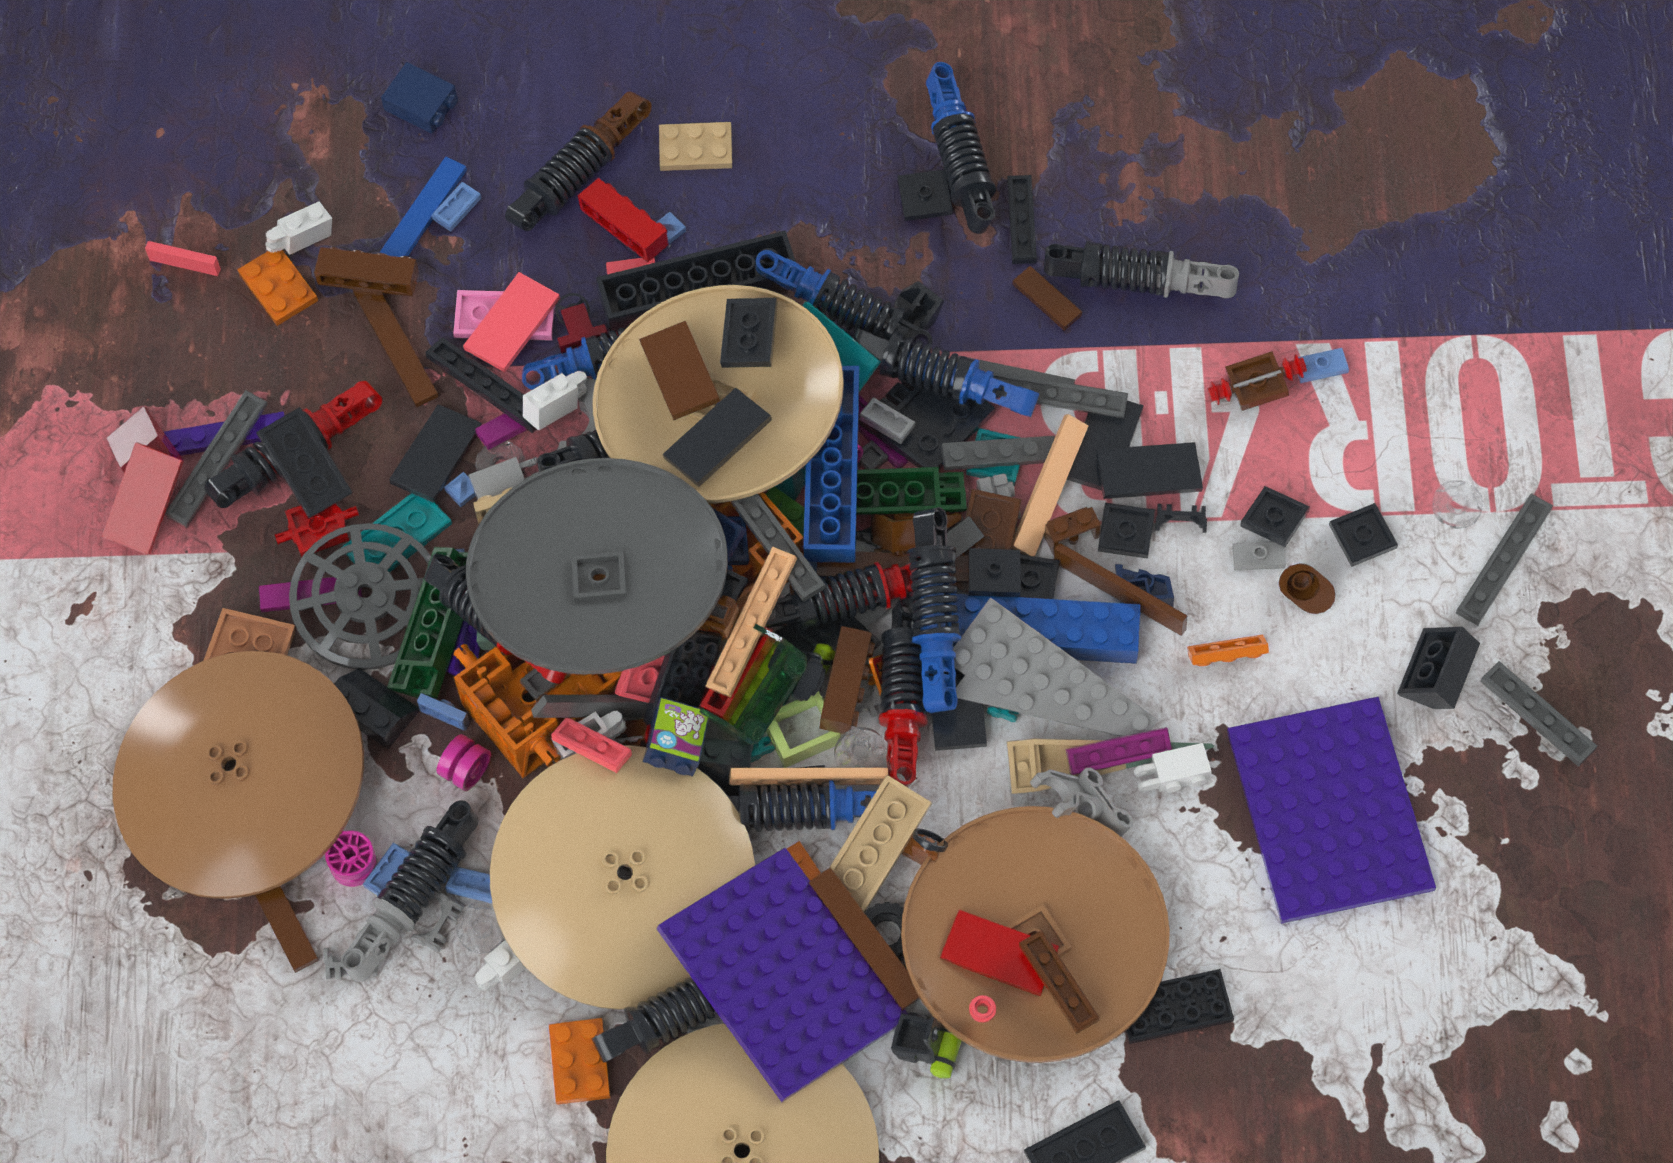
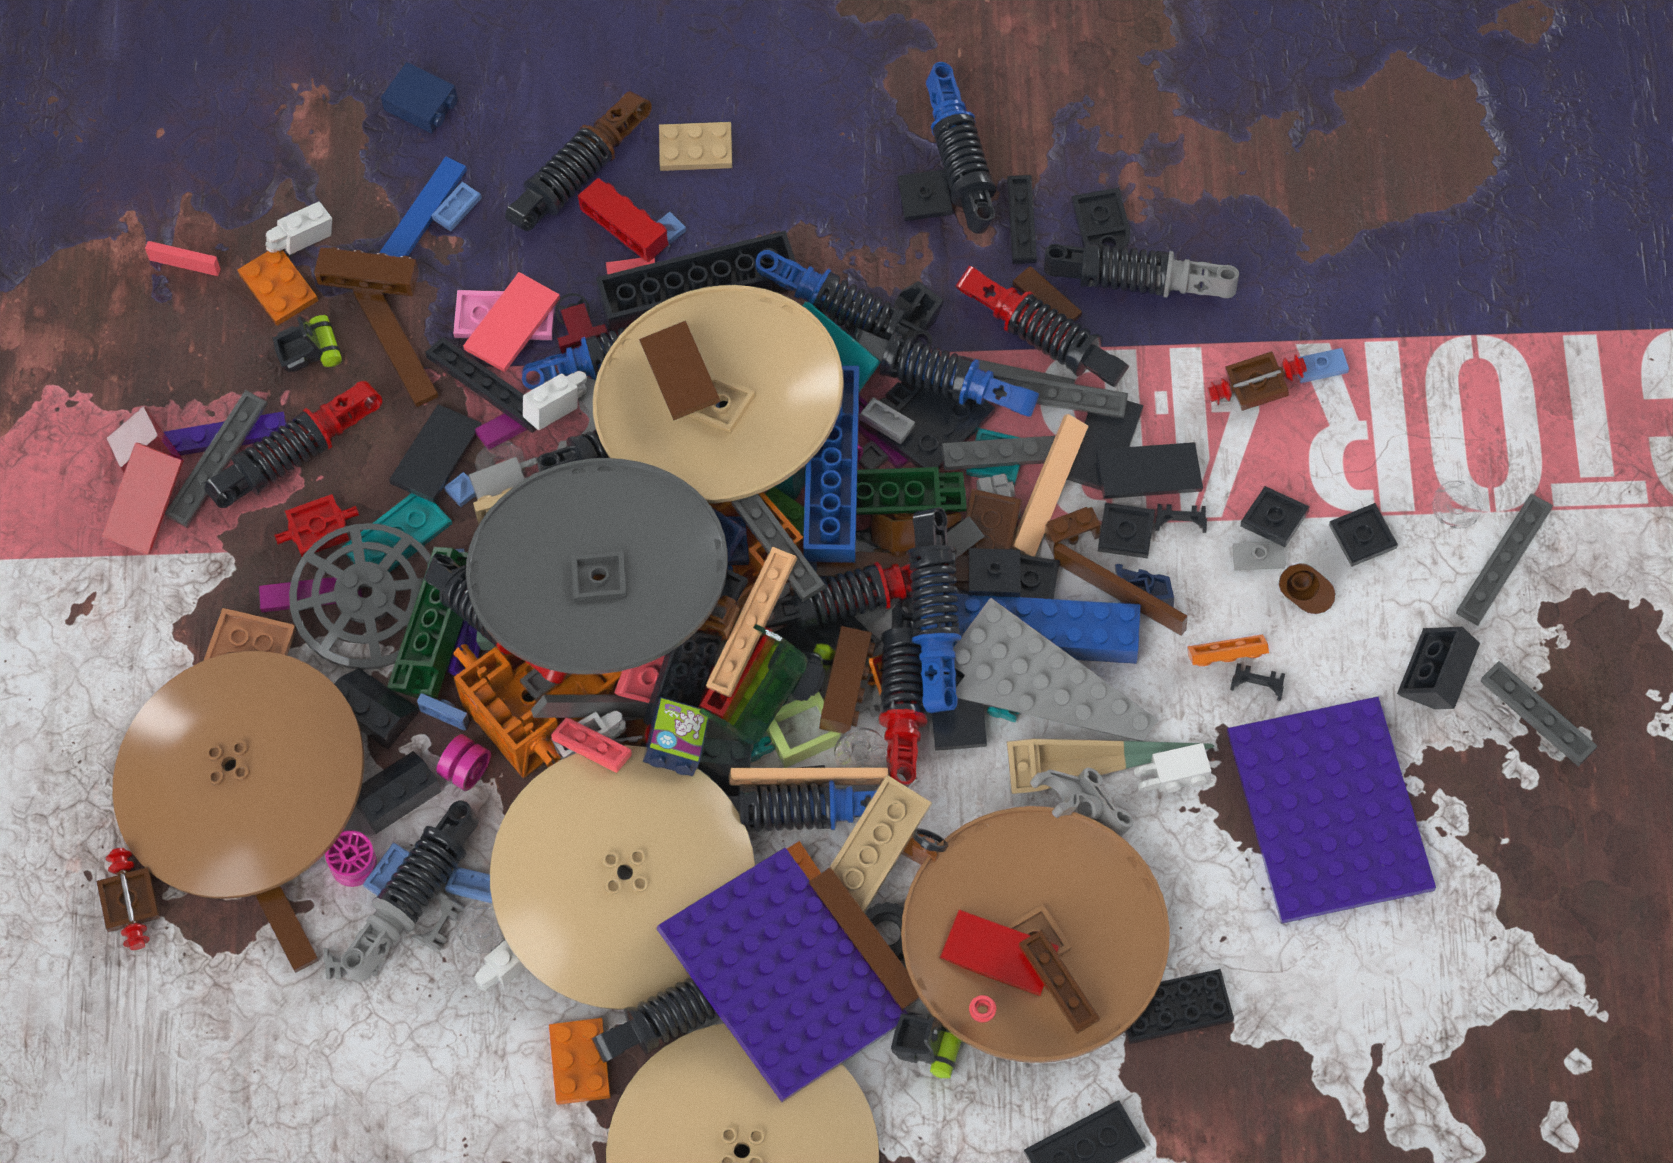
(127, 899): none -> reddish brown plate
(304, 462): black tile -> none
(307, 343): none -> black piece
(396, 791): none -> black slope
(717, 437): black tile -> none
(749, 332): black plate -> none
(1044, 328): none -> black piece
(1102, 217): none -> black tile
(1118, 750): magenta tile -> none
(1242, 677): none -> black piece

